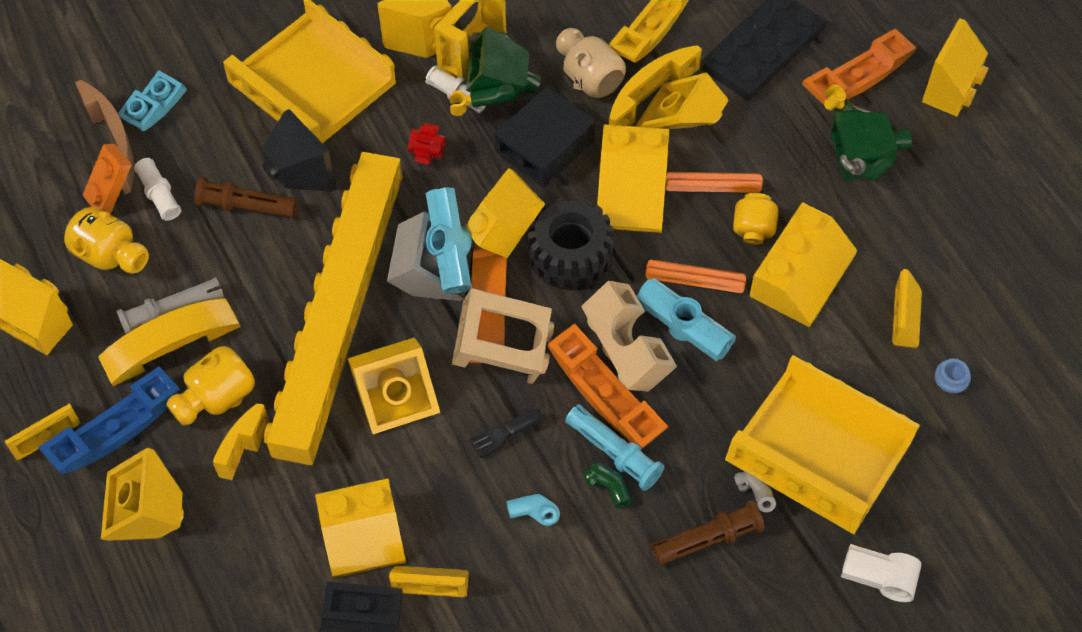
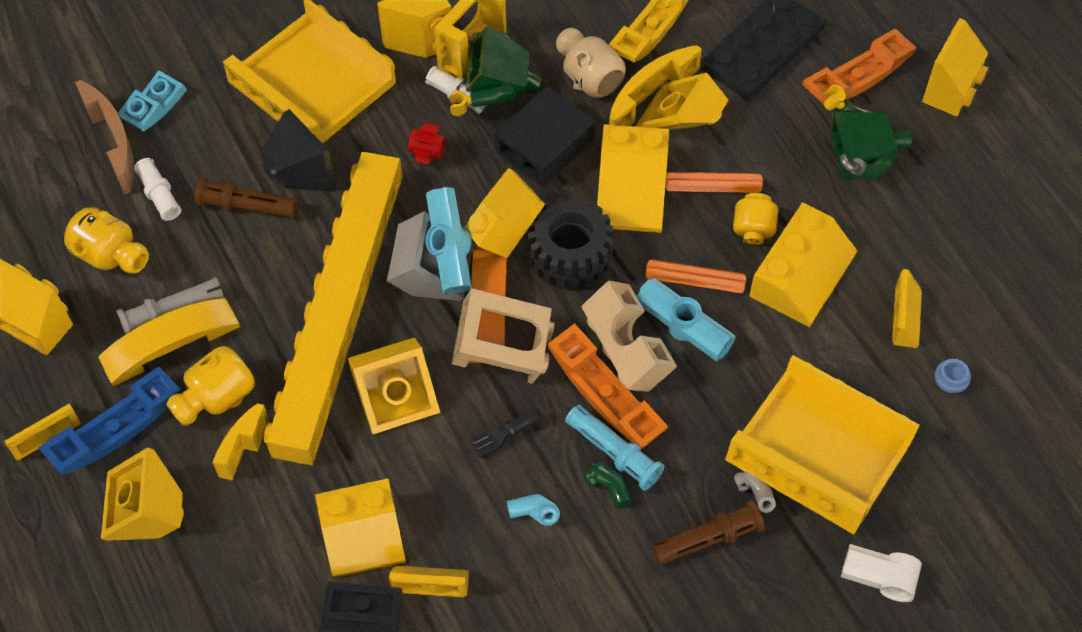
(107, 178): orange plate -> none

